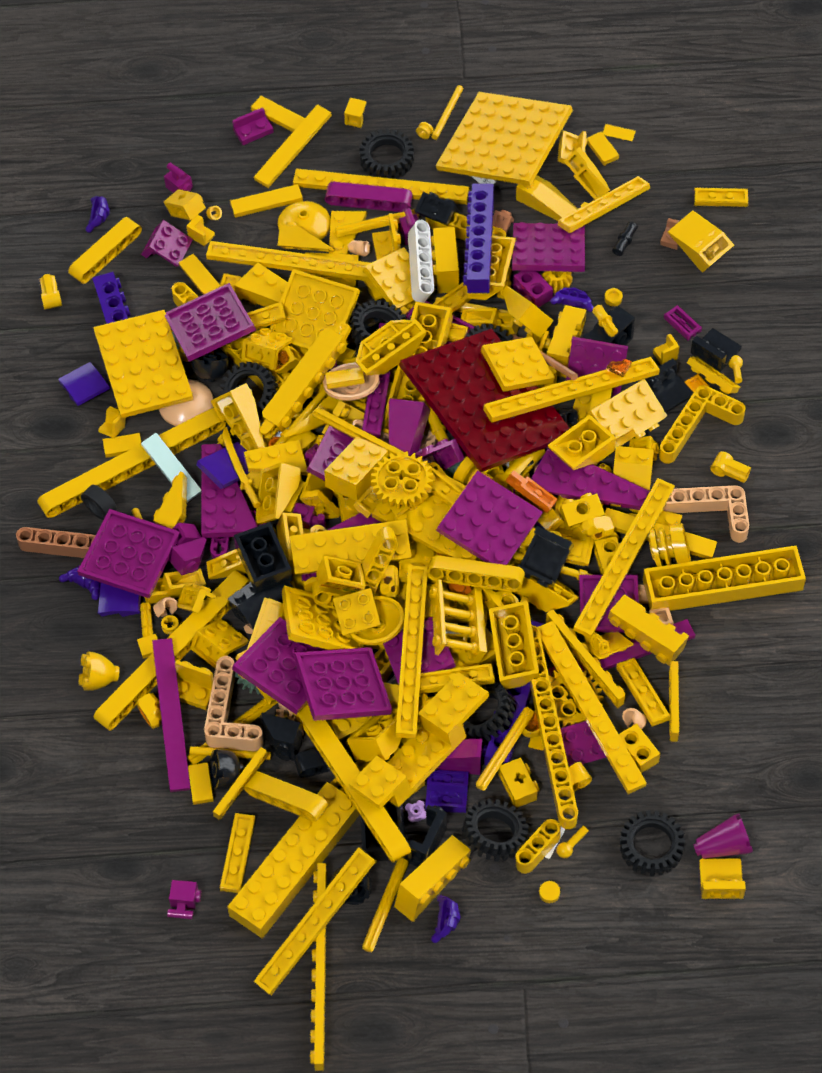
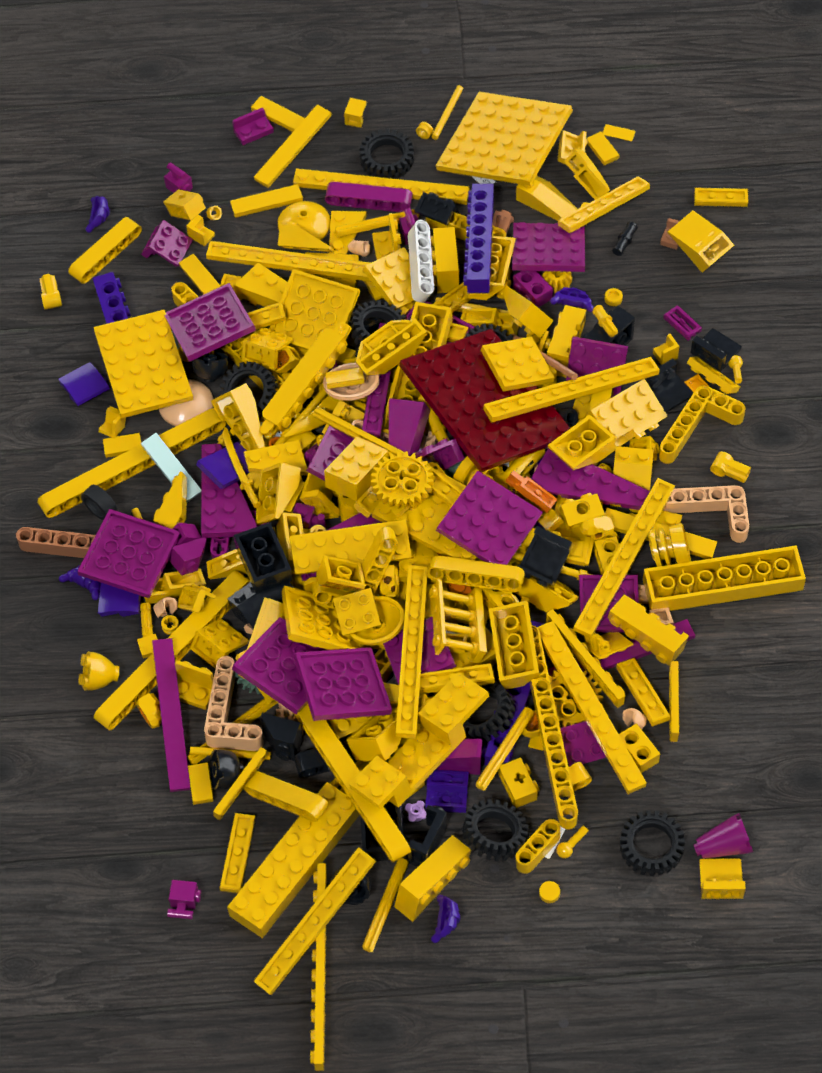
(619, 367): clear orange tile -> none

